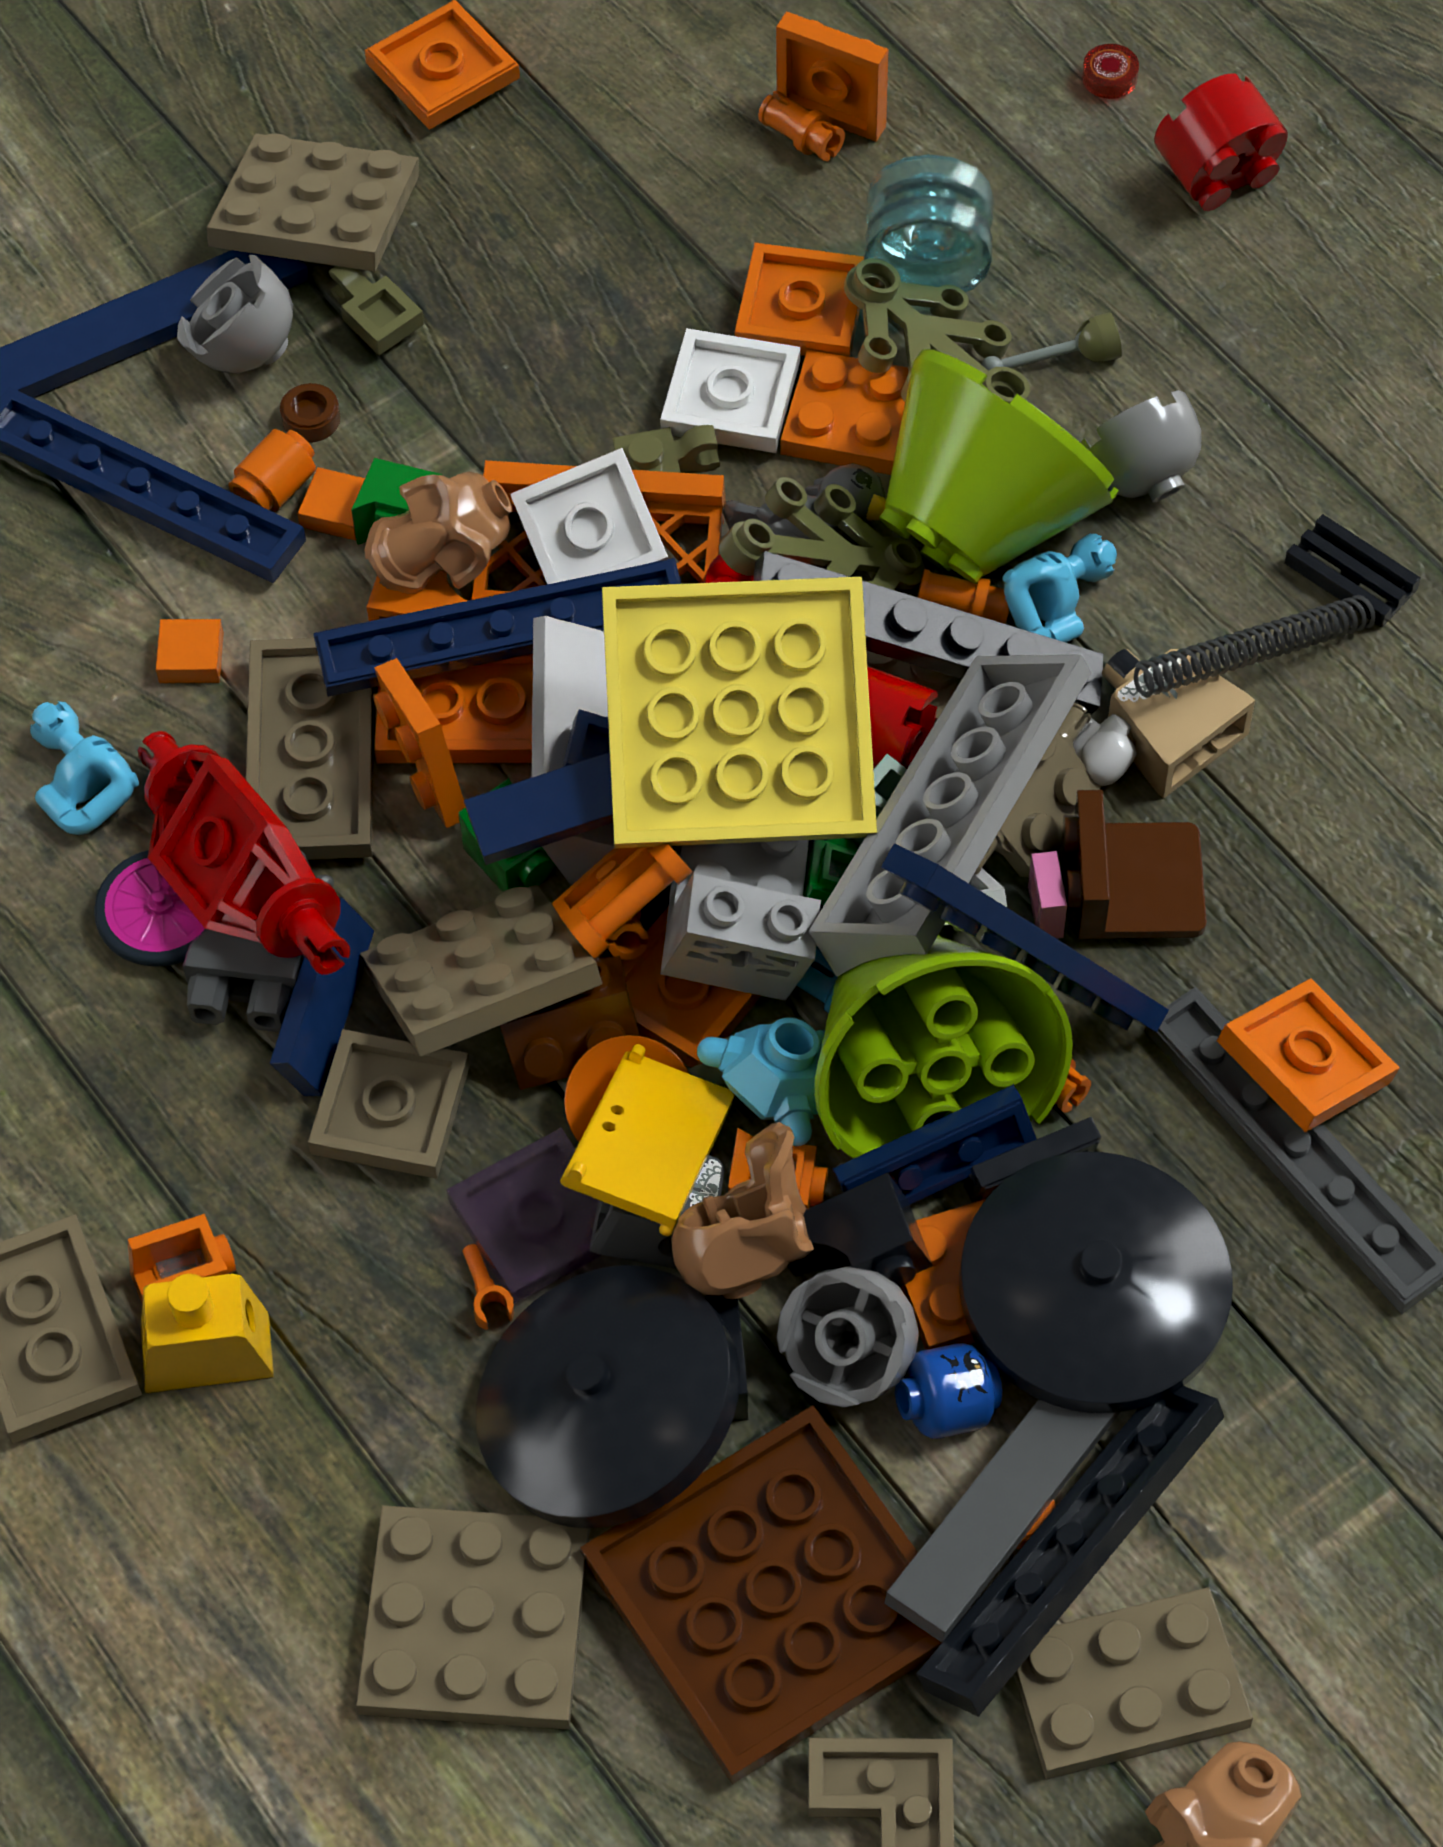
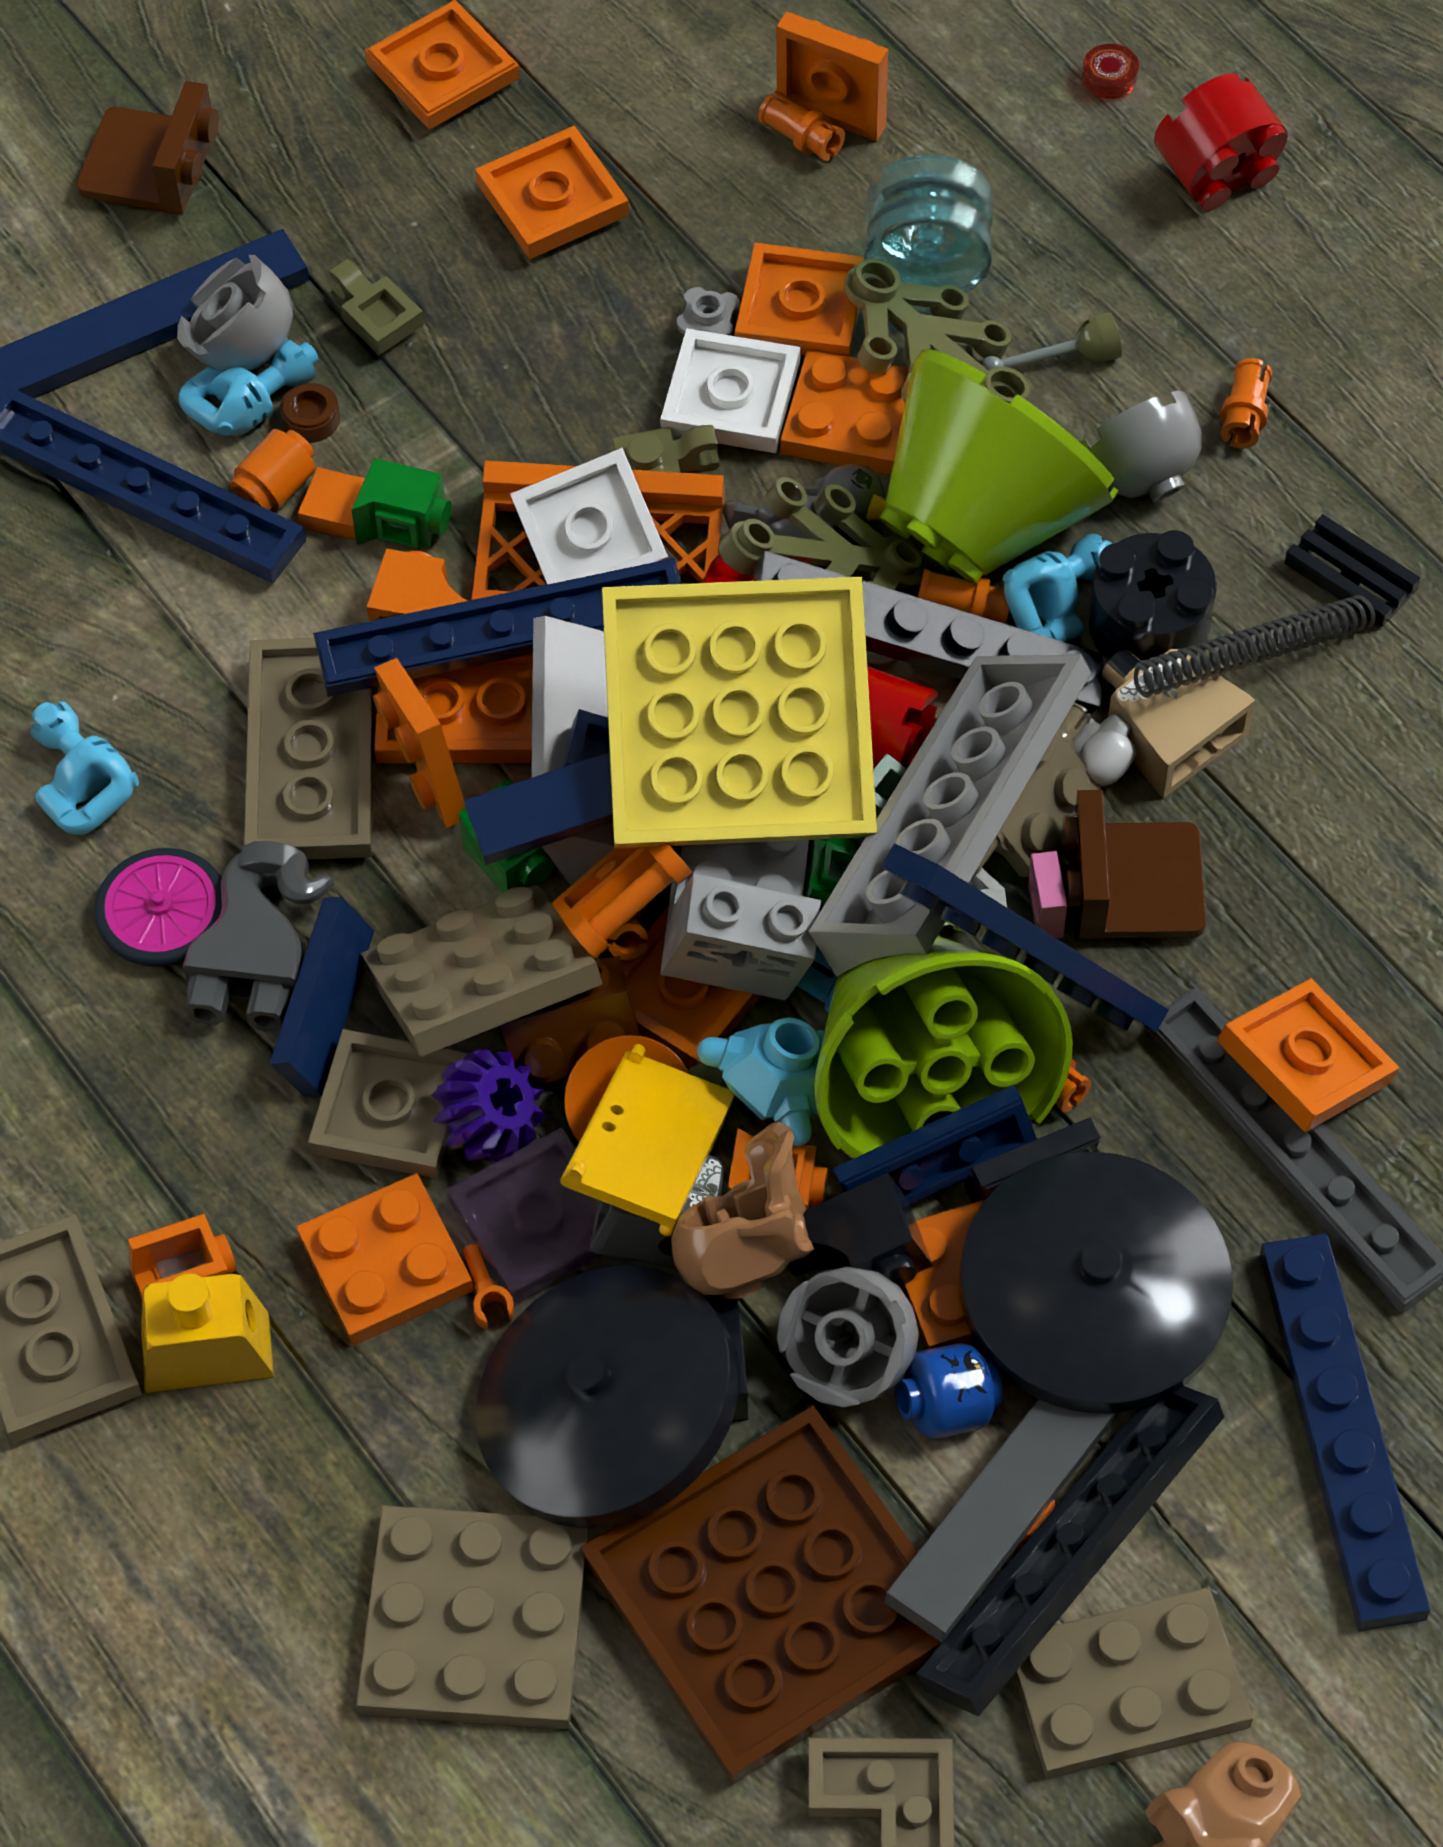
(149, 155): none -> reddish brown bracket
(189, 651): orange tile -> none
(235, 856): red plate -> none
(243, 394): none -> medium azure piece
(314, 202): dark tan plate -> none
(385, 1259): none -> orange plate
(447, 528): medium nougat head -> none
(488, 1105): none -> dark purple gear
(552, 192): none -> orange plate
(708, 311): none -> light grey plate
(1151, 595): none -> black brick
(1245, 408): none -> orange pin
(1344, 1433): none -> dark blue plate

